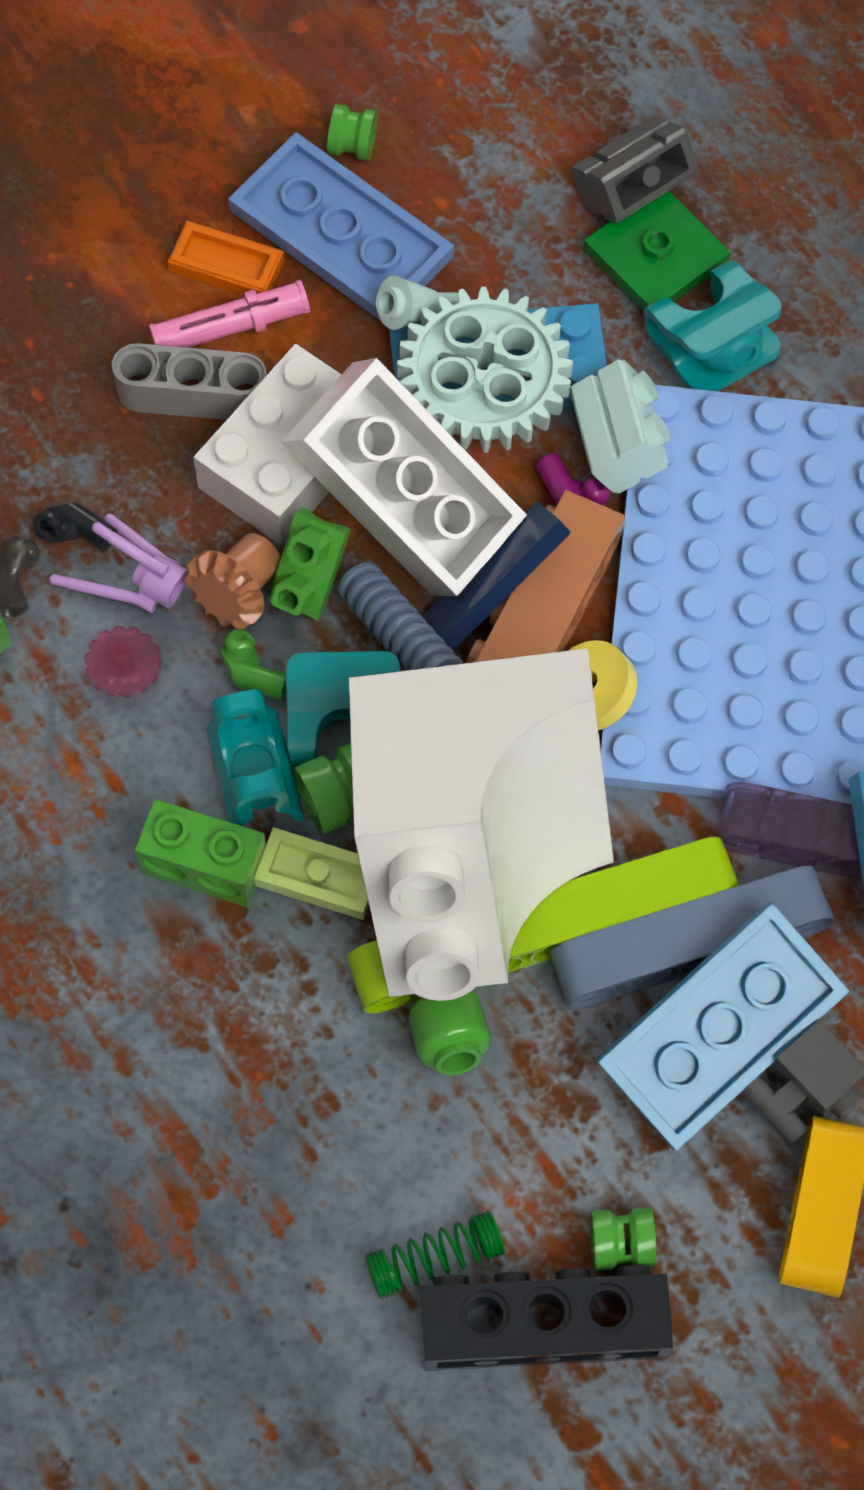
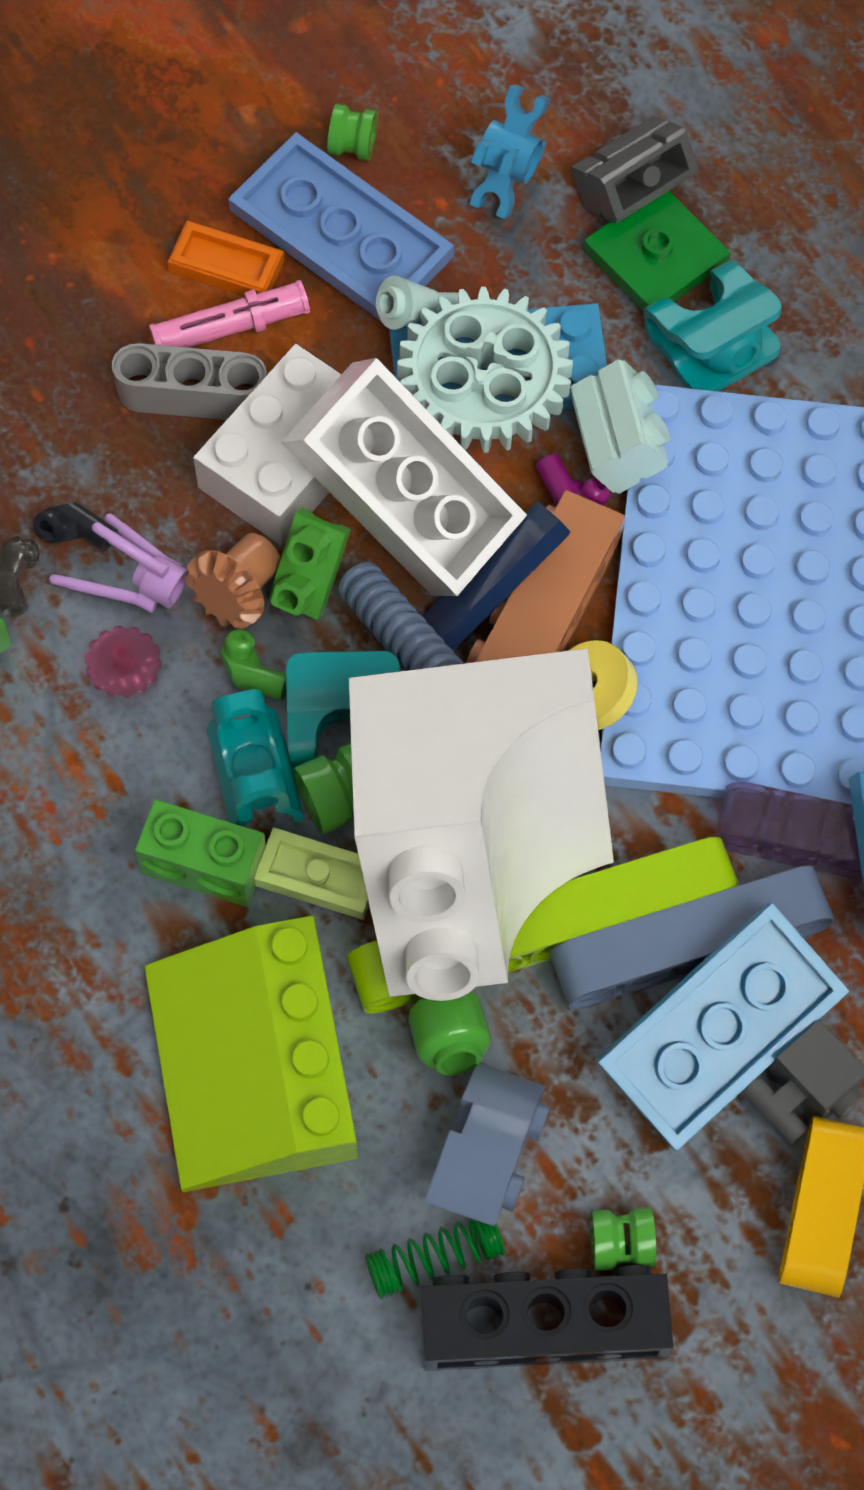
(250, 1056): none -> lime slope
(486, 1145): none -> sand blue brick
(509, 151): none -> dark azure pin

